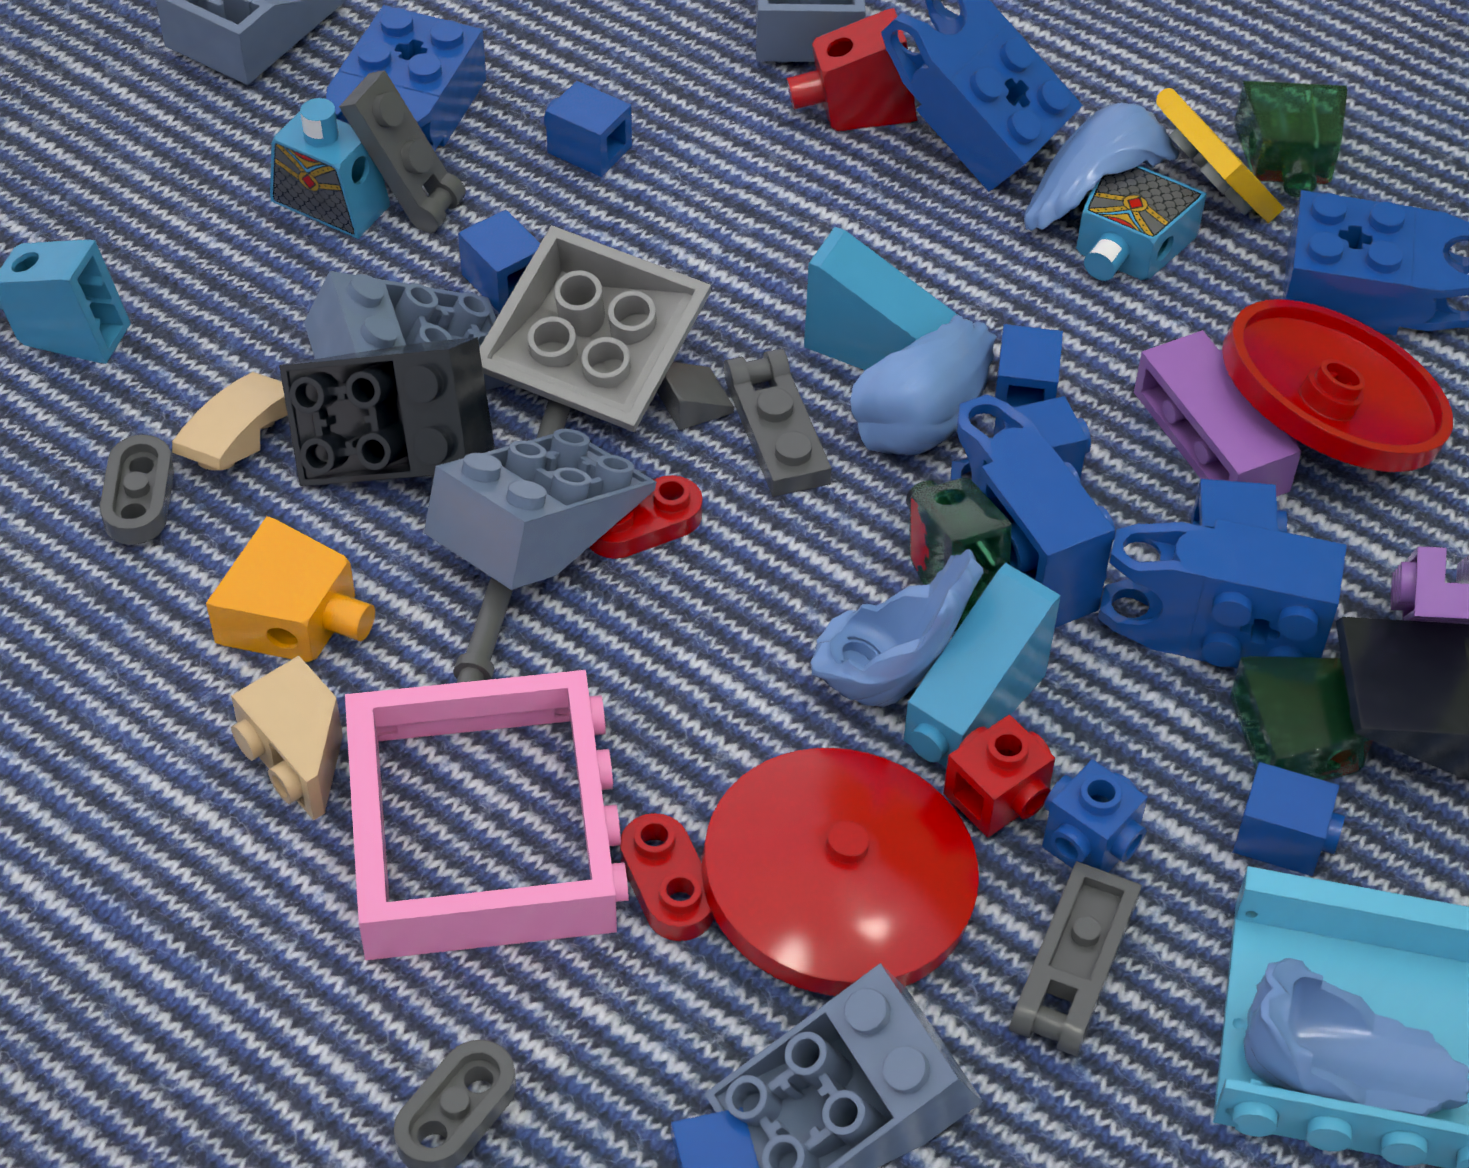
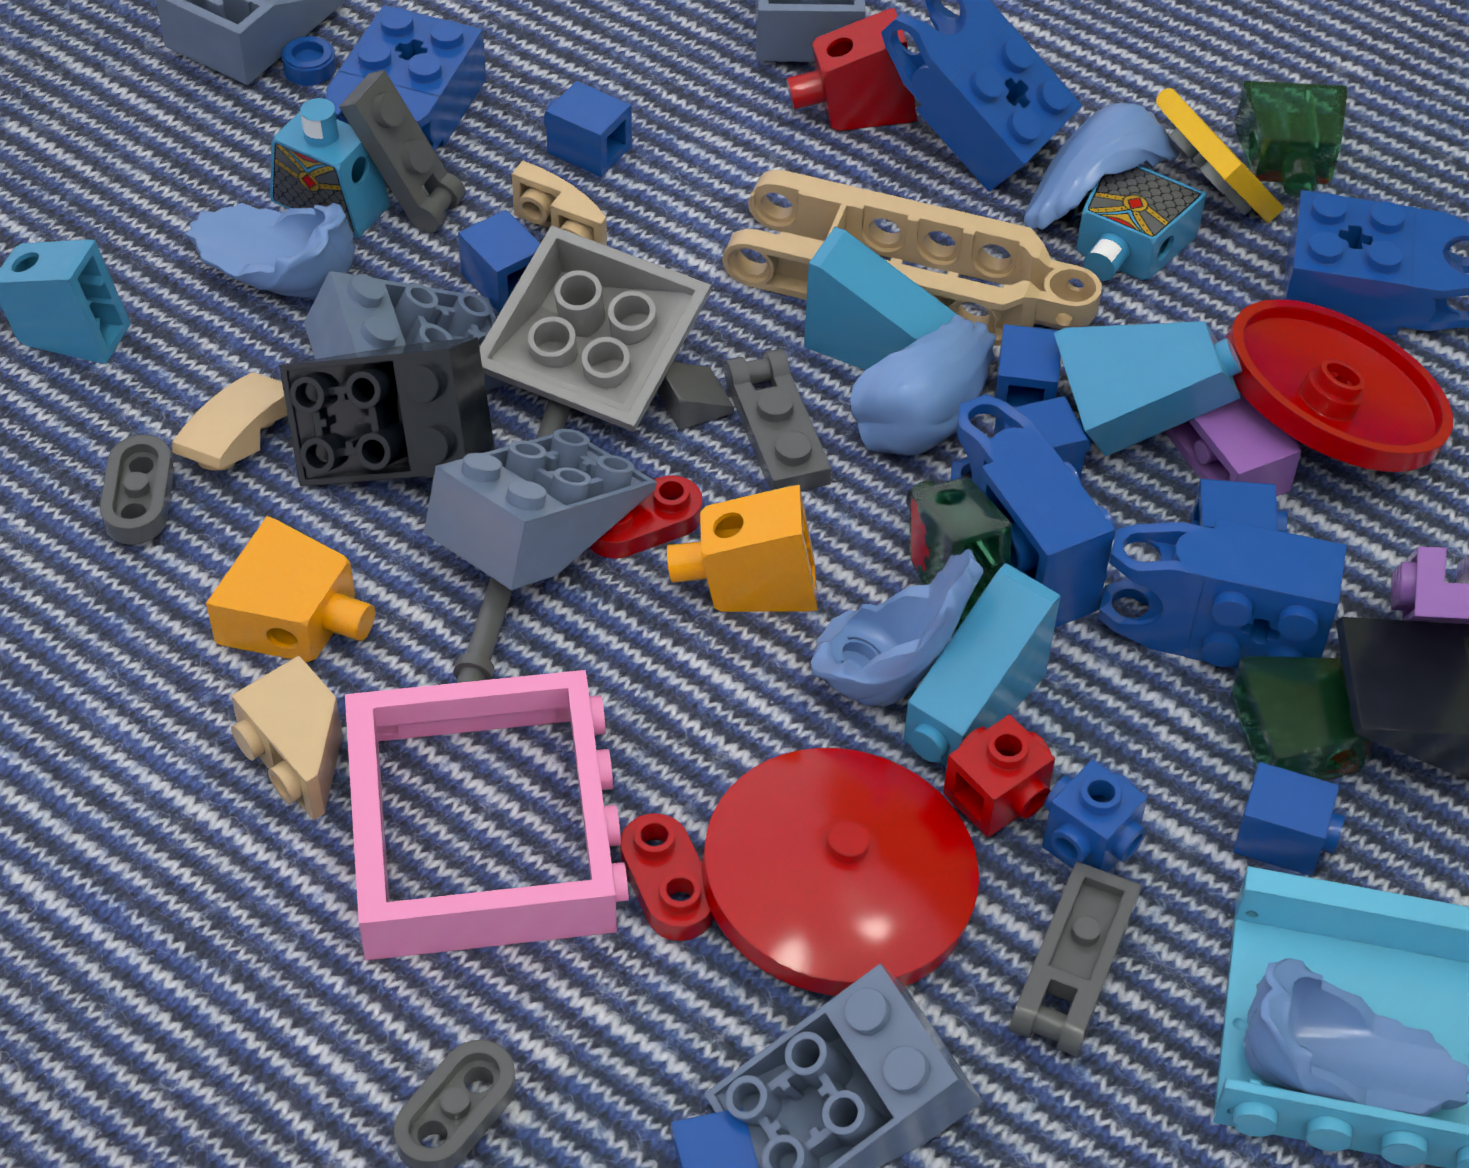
(275, 249): none -> medium blue hair
(308, 60): none -> blue tile
(555, 202): none -> tan slope
(752, 554): none -> light orange torso
(1033, 288): none -> tan piece
(1145, 378): none -> dark azure slope

